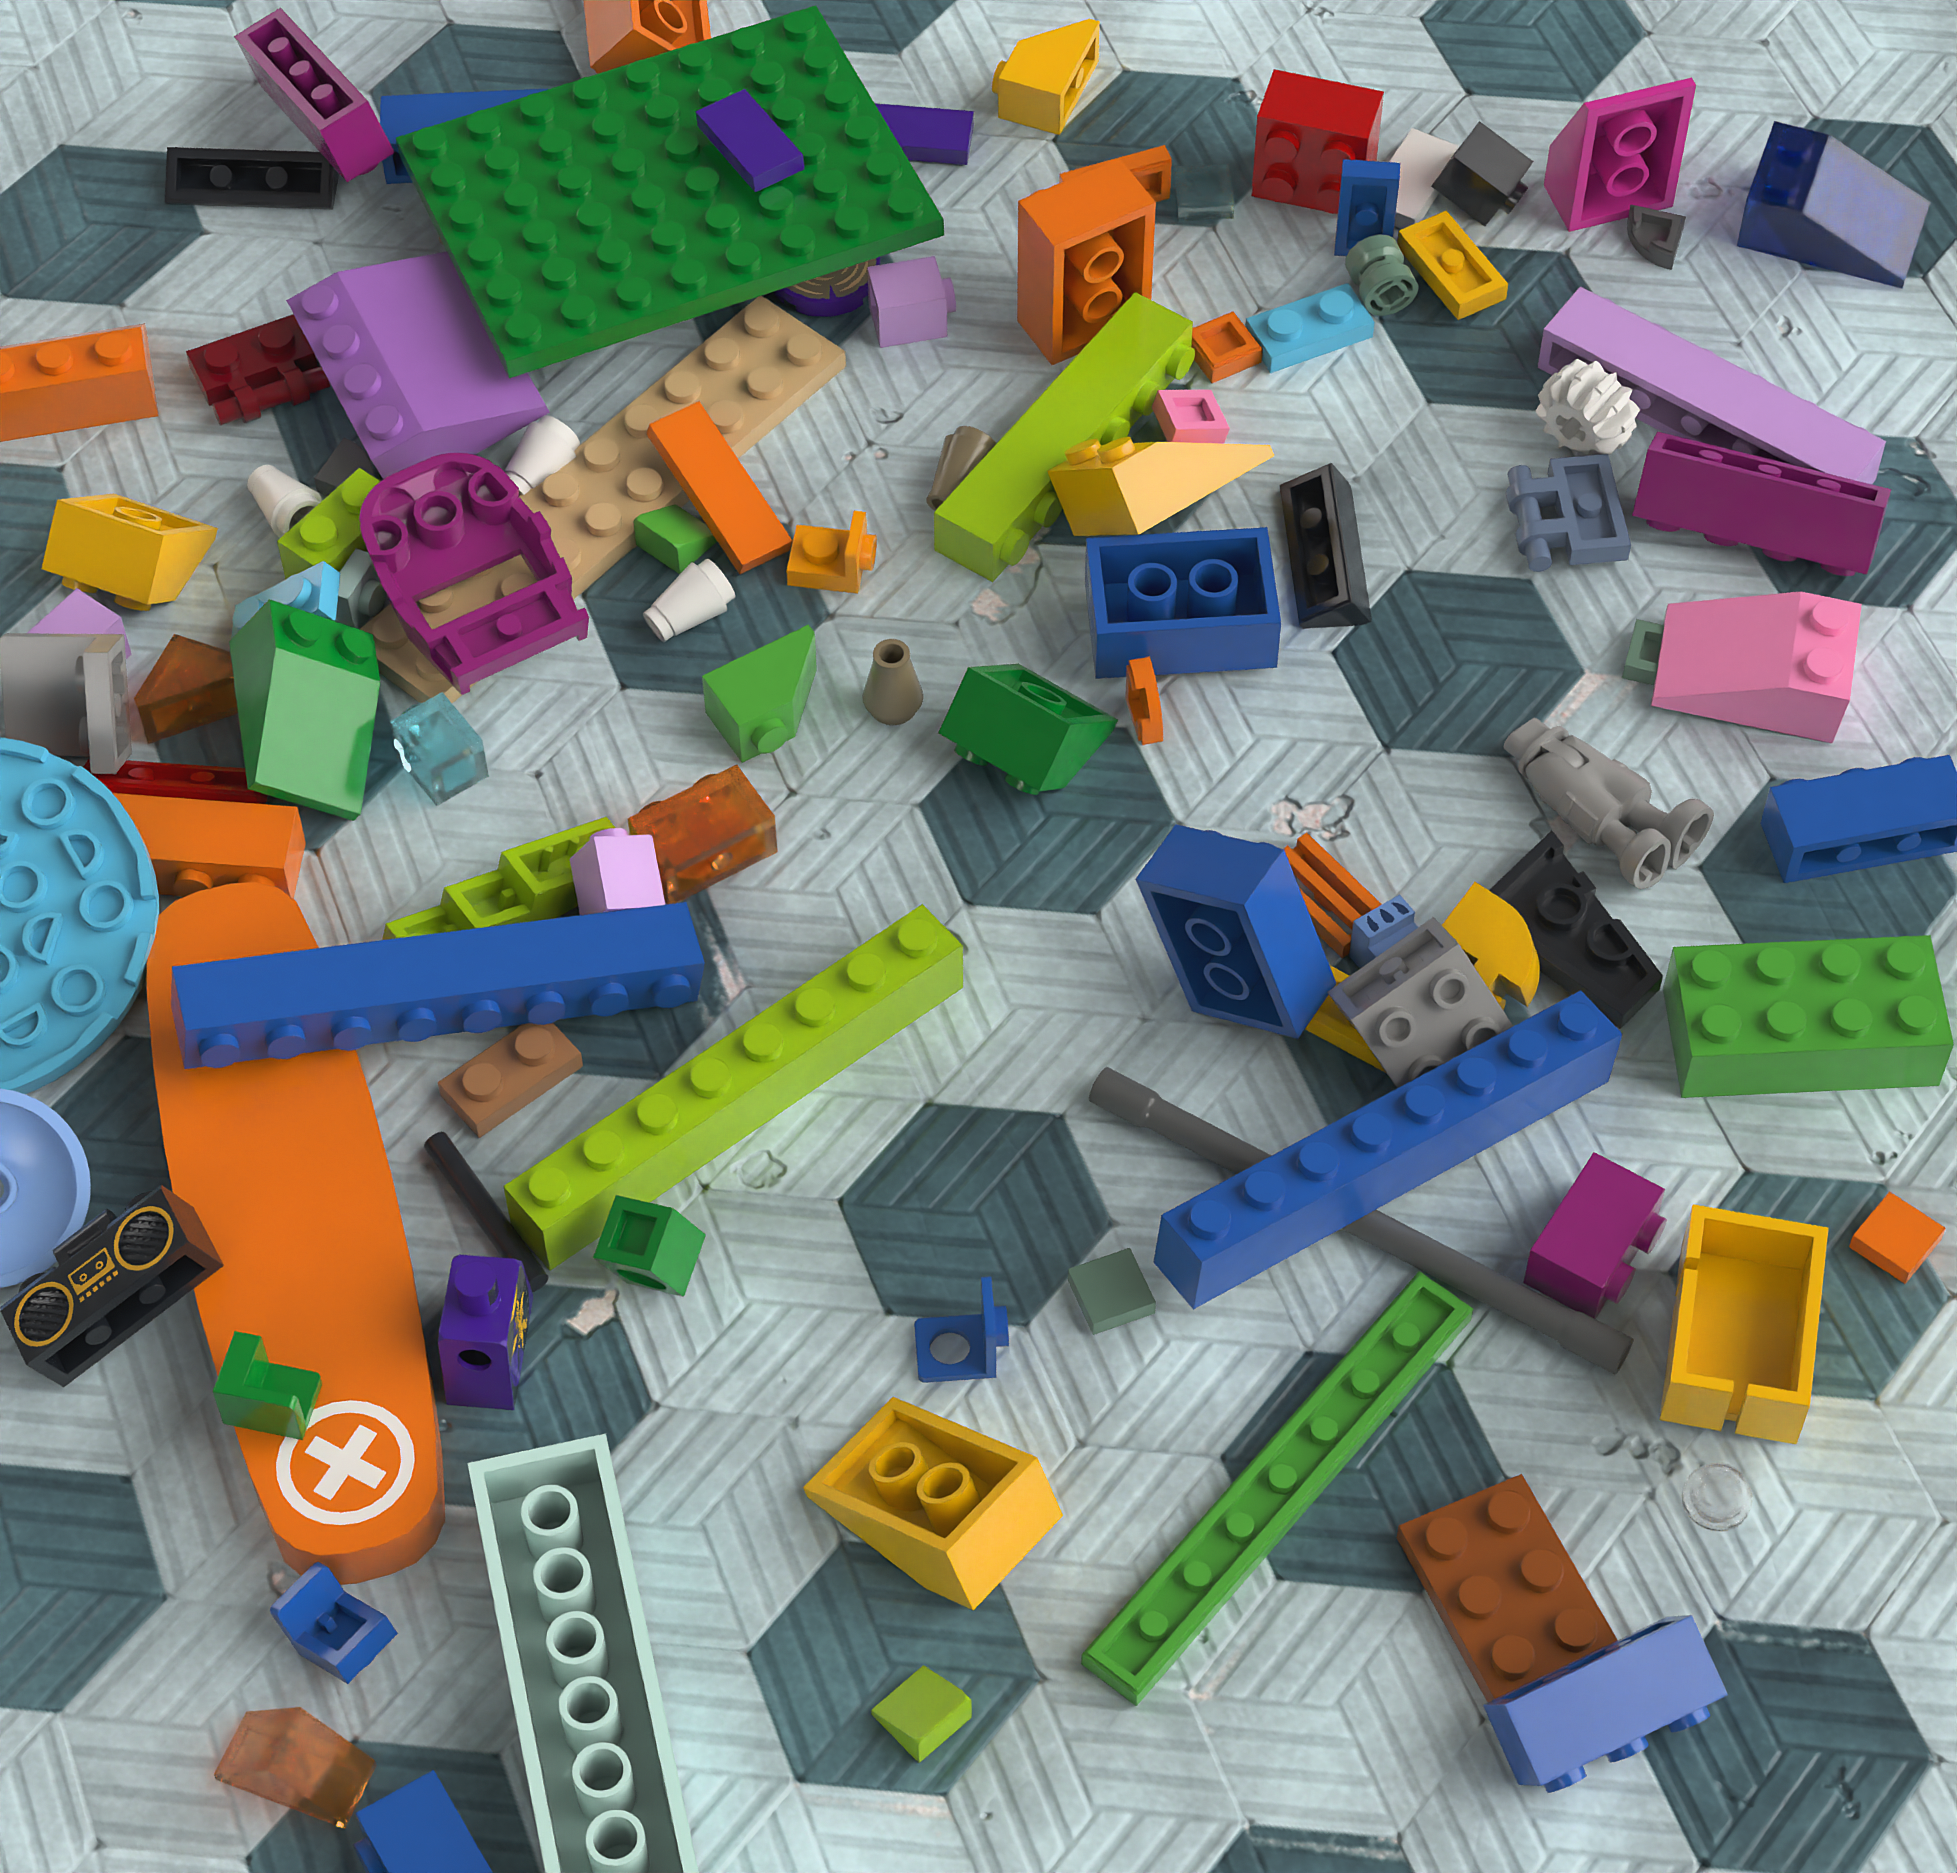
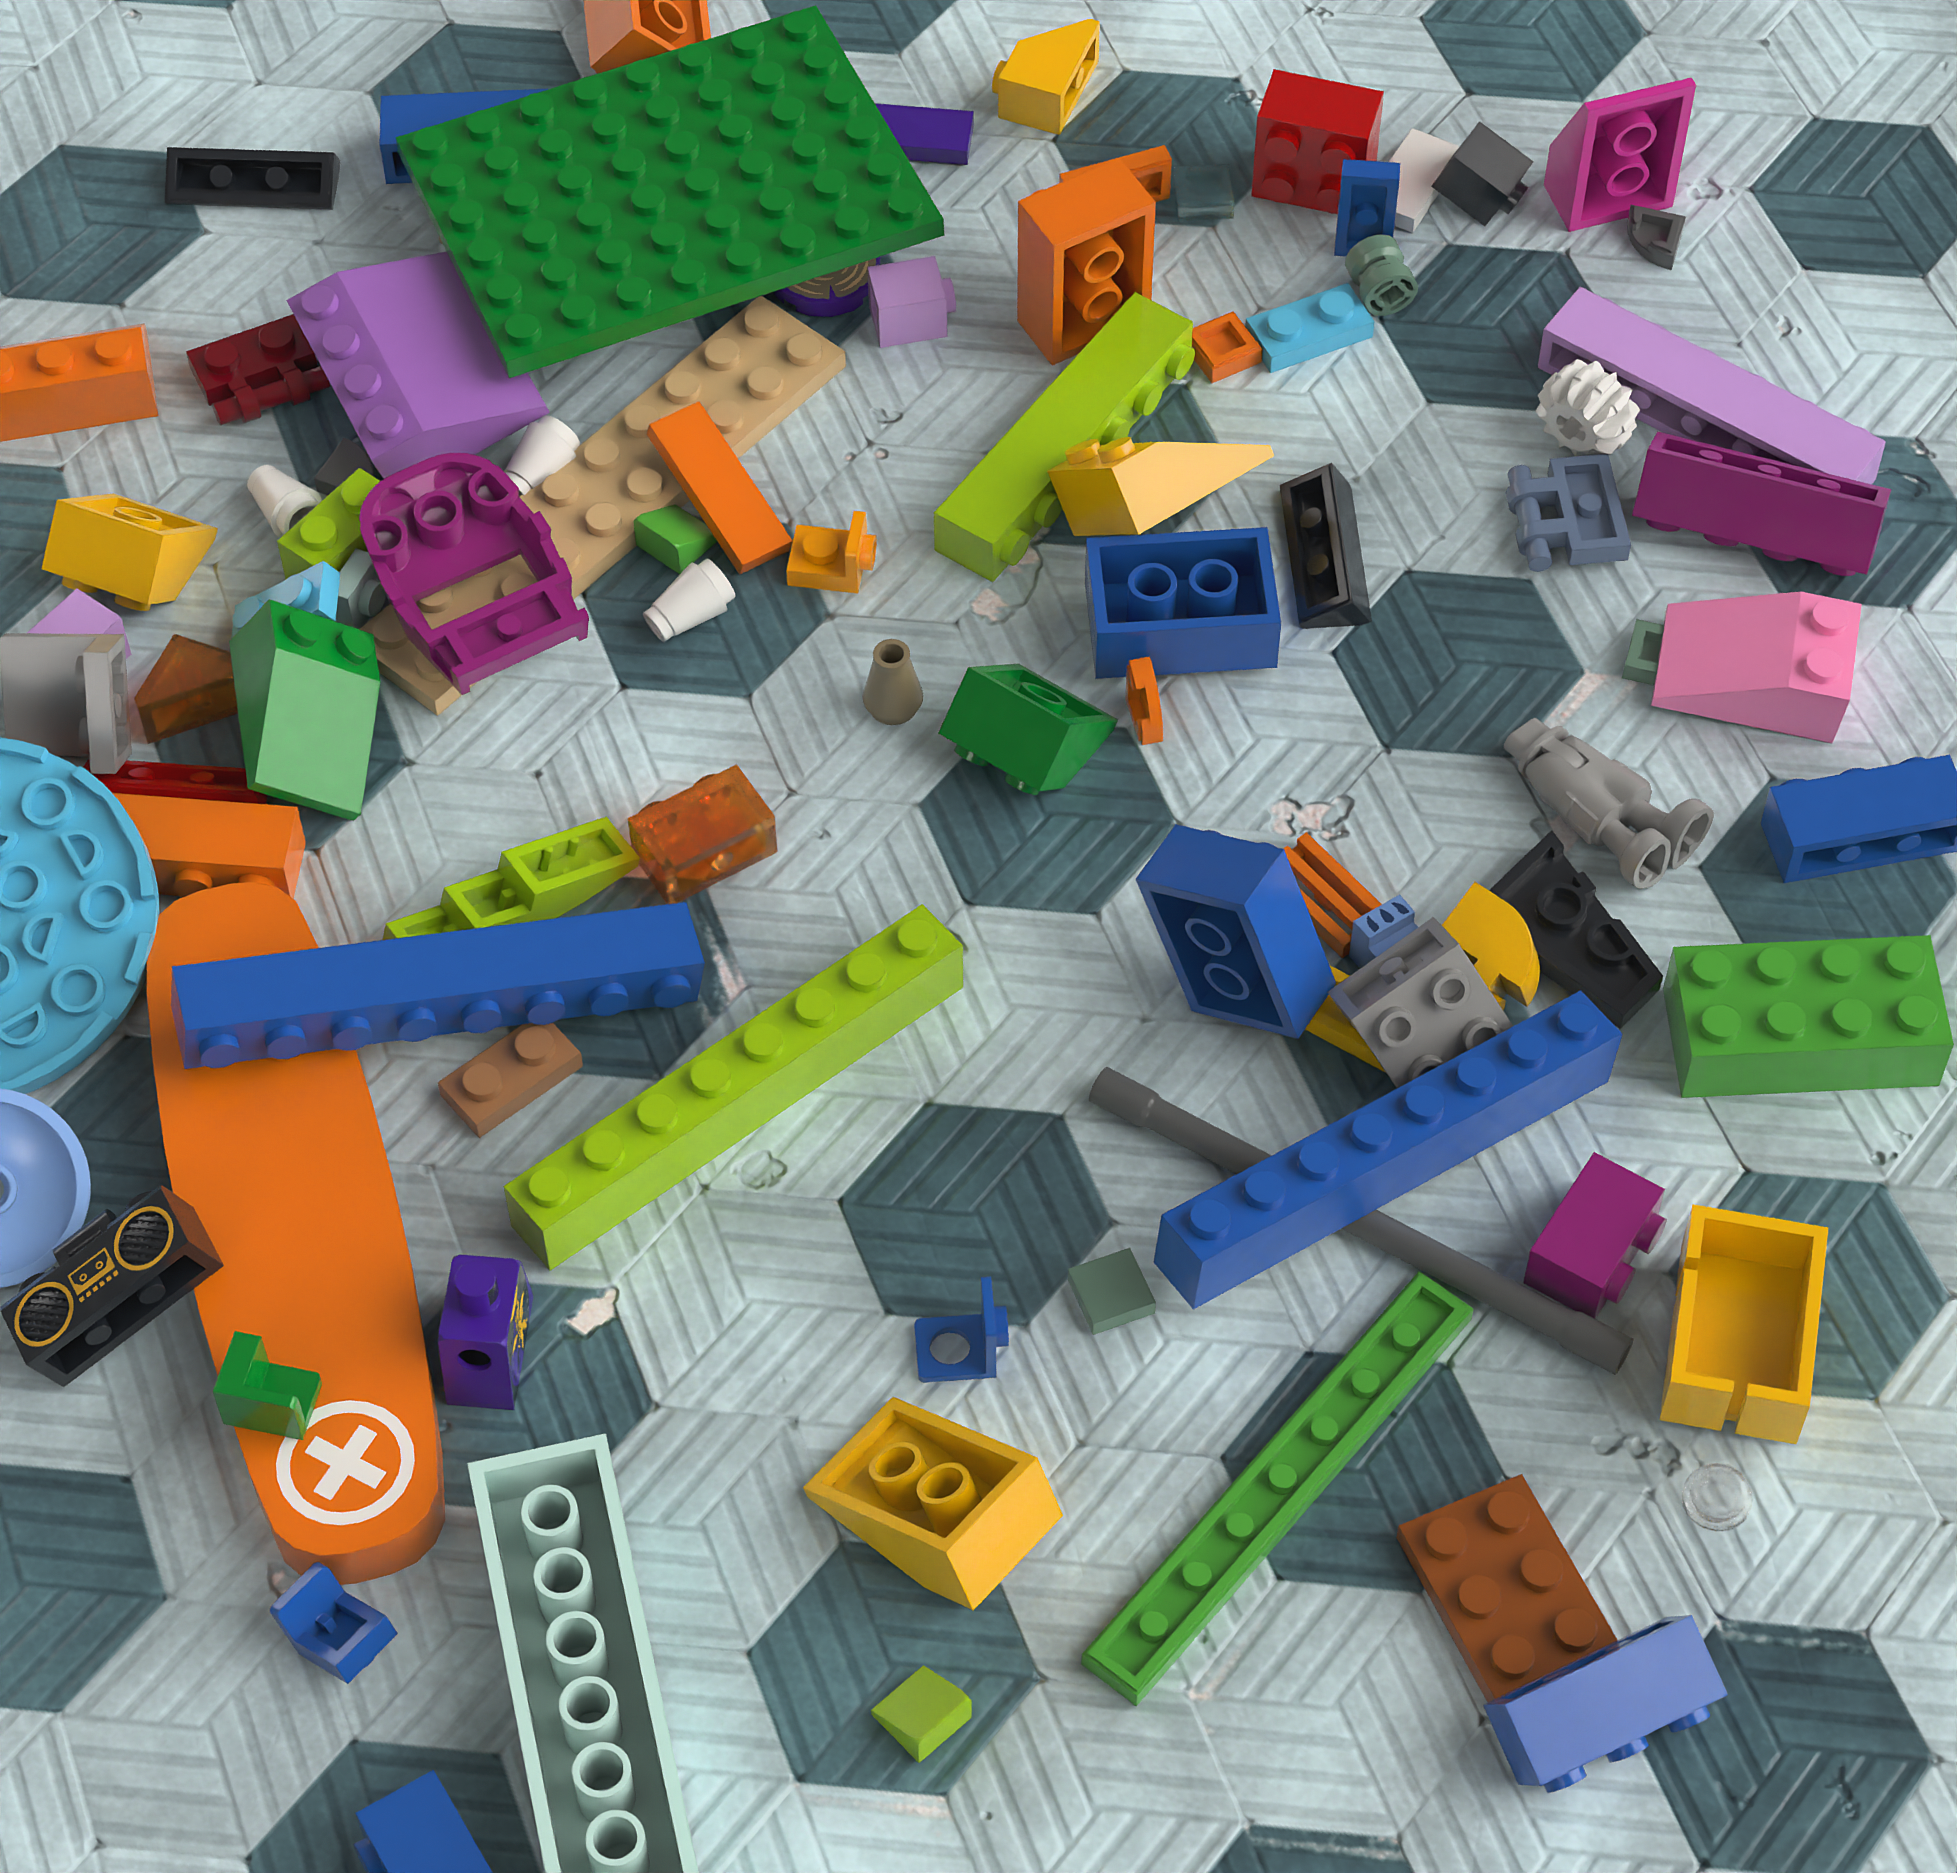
(297, 1764): clear orange slope -> none
(314, 95): magenta brick -> none
(439, 748): clear light blue brick -> none
(483, 1207): black bar -> none
(616, 872): lavender brick -> none
(649, 1245): green brick -> none
(750, 140): dark purple tile -> none
(762, 694): bright green slope -> none
(957, 459): dark tan cone -> none
(1190, 416): bright pink plate -> none
(1452, 265): yellow plate -> none
(1830, 208): clear blue slope -> none
(1897, 1237): orange tile -> none

